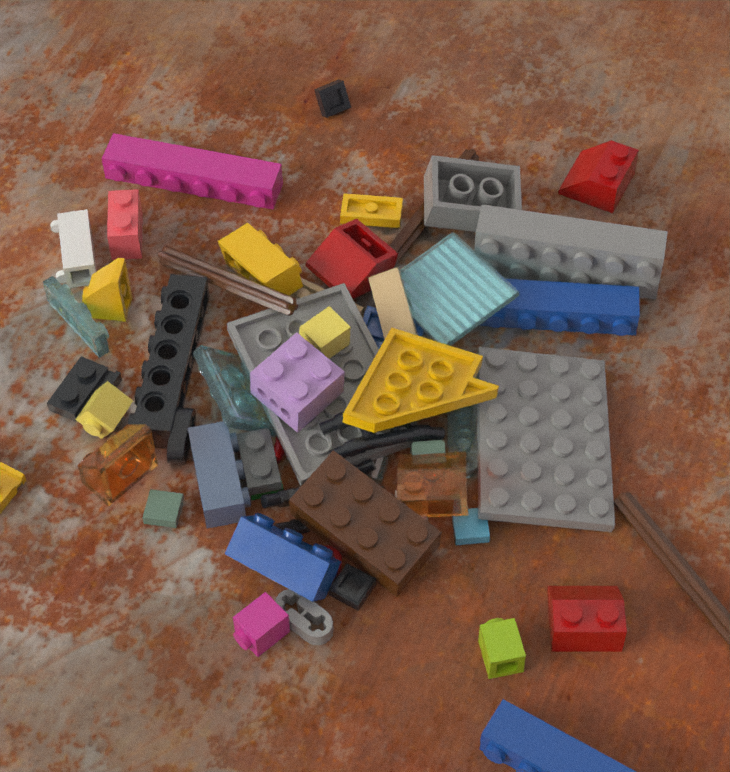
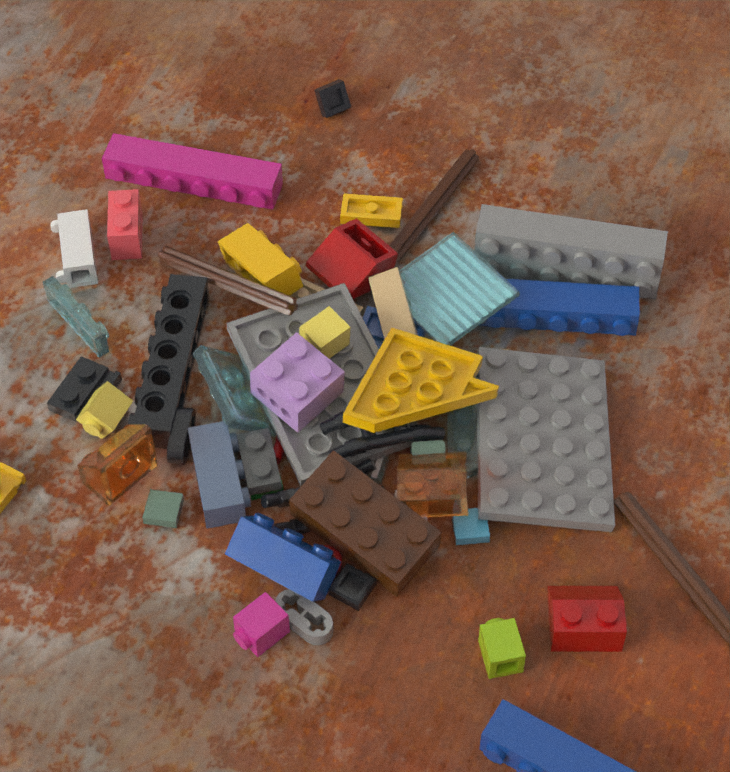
(109, 292): yellow slope -> none
(460, 186): light grey brick -> none
(601, 175): red slope -> none

